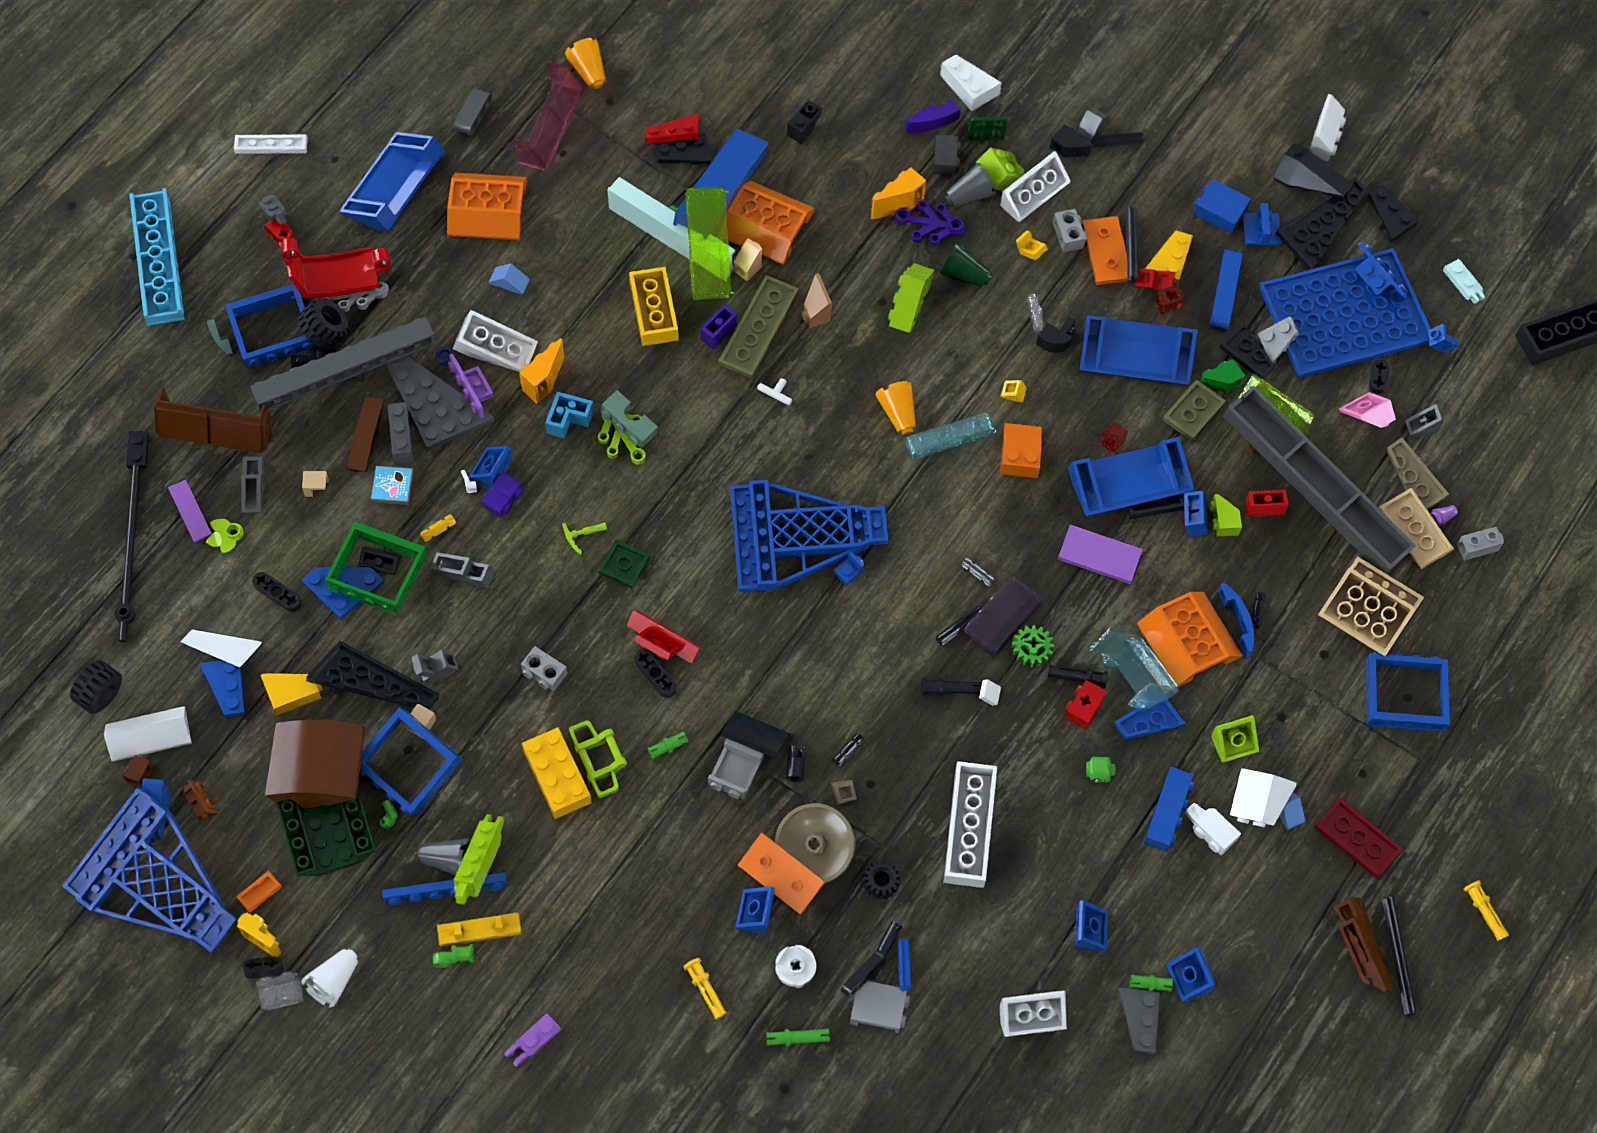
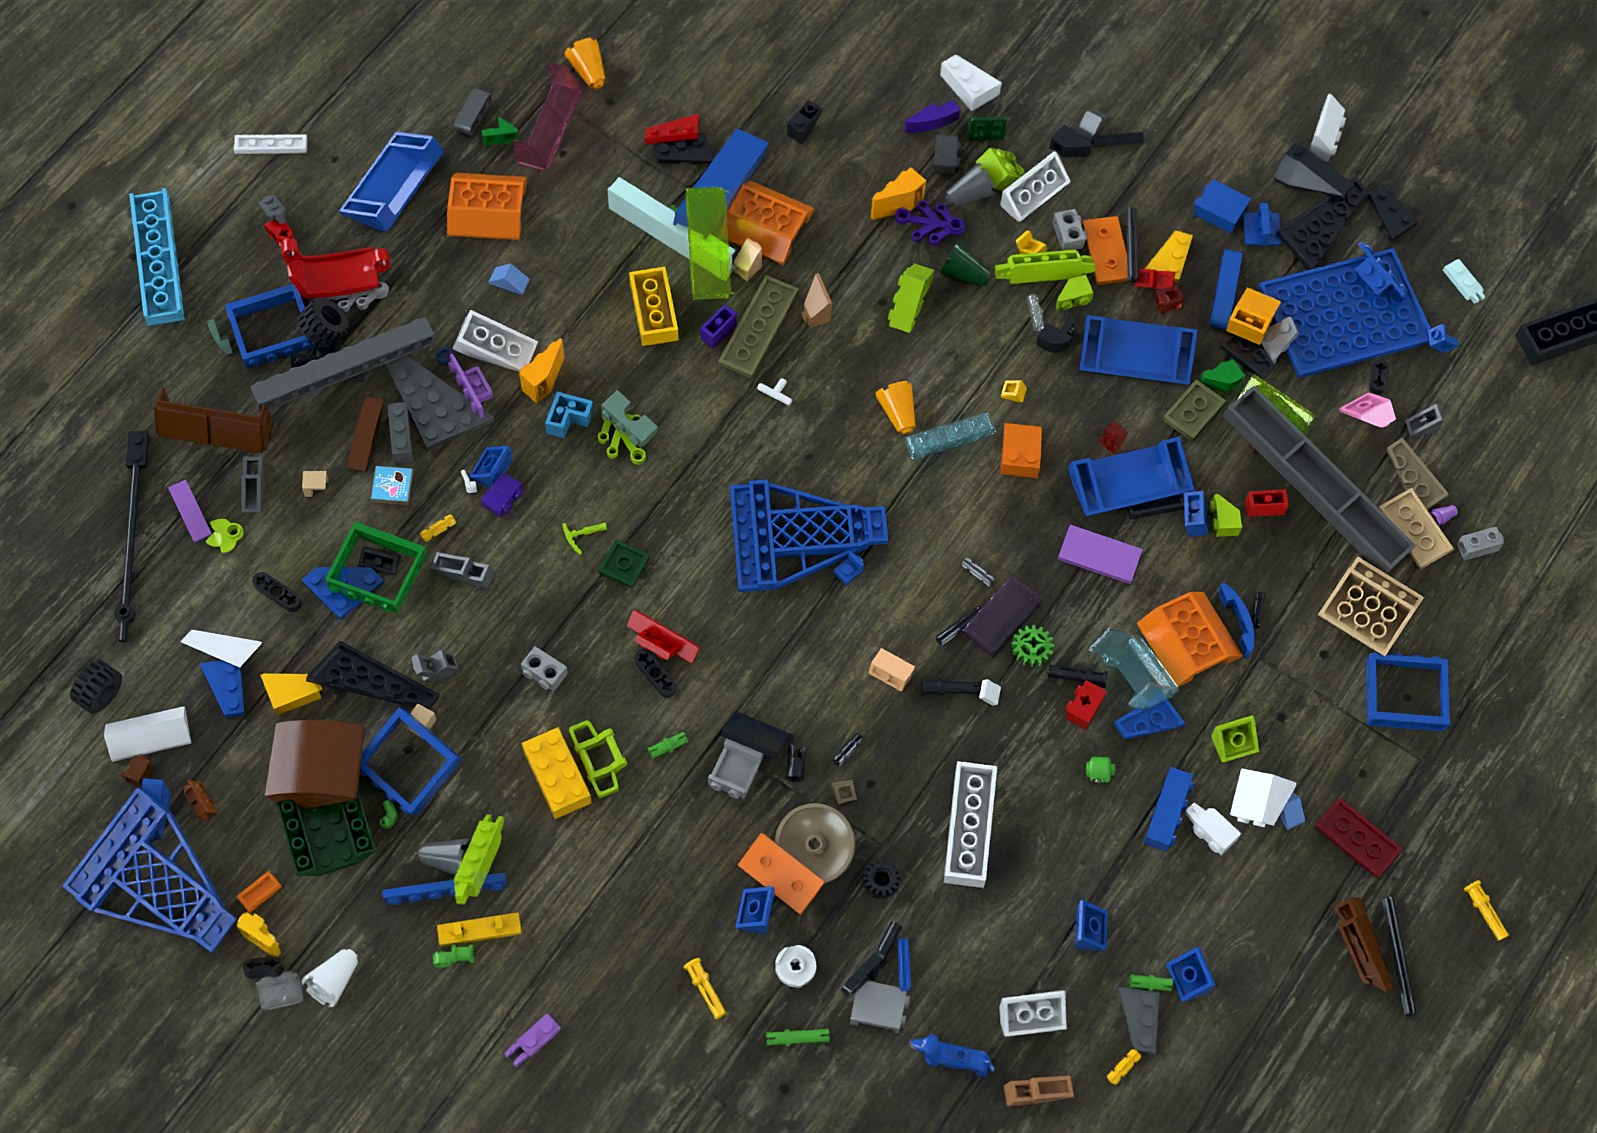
(500, 135): none -> green slope
(891, 669): none -> light nougat hinge
(953, 1056): none -> blue animal
(1038, 1090): none -> medium nougat slope
(1044, 266): none -> lime hinge
(1075, 293): none -> lime slope
(1124, 1067): none -> yellow axle
(1253, 316): none -> light orange slope

